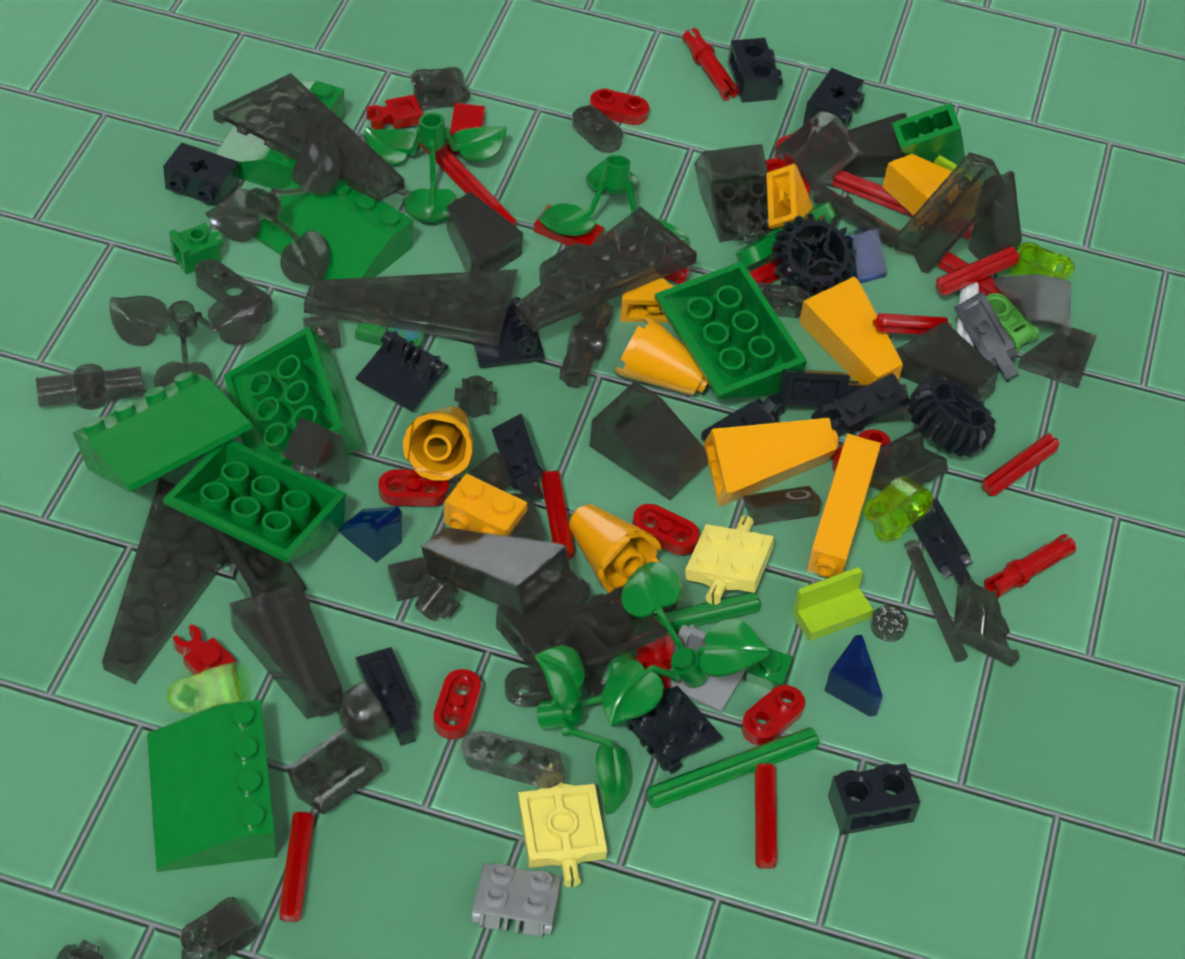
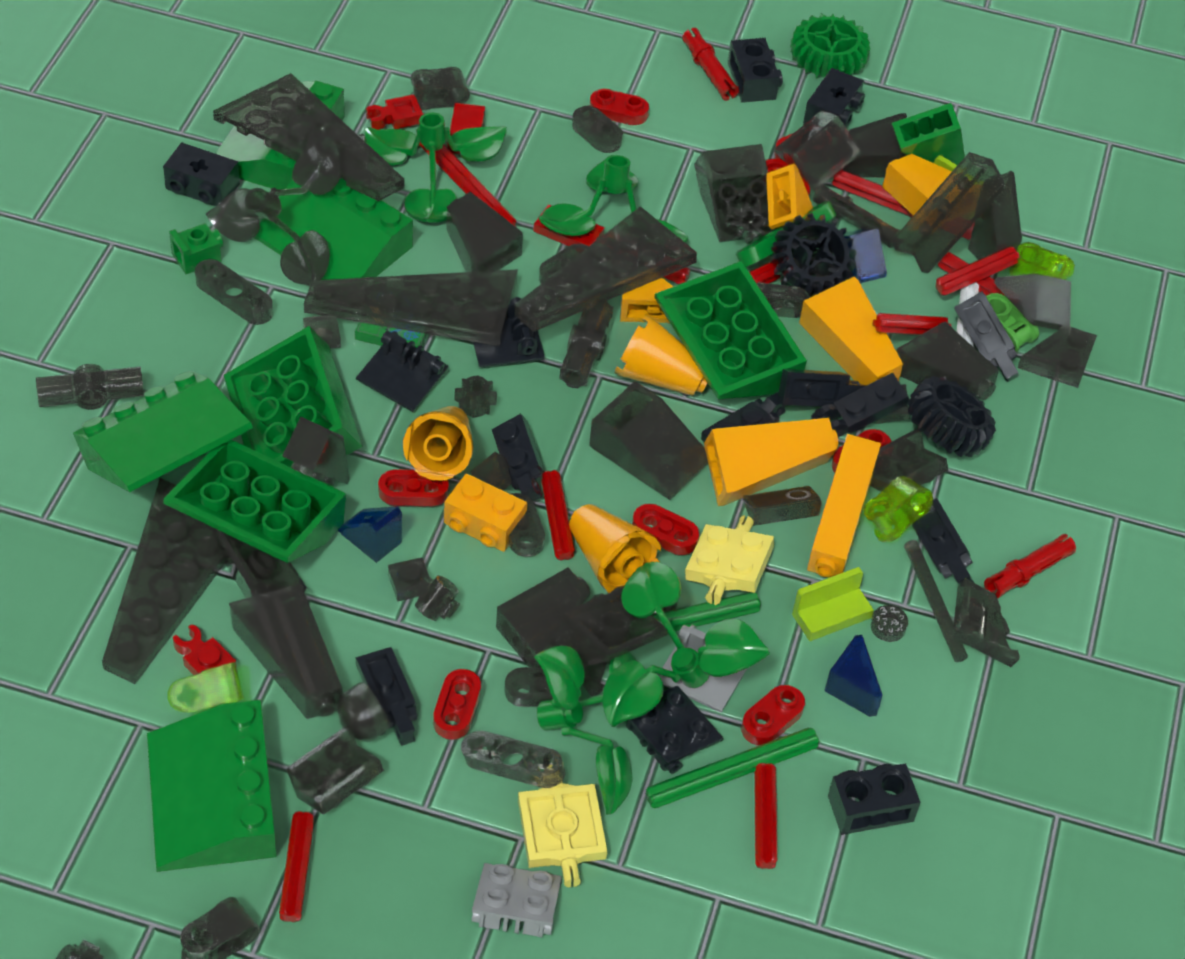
(142, 317): clear smoke plant -> none
(498, 567): clear smoke slope -> none
(658, 654): red plate -> none
(771, 670): green plate -> none
(829, 44): none -> green gear
(1020, 464): red axle -> none

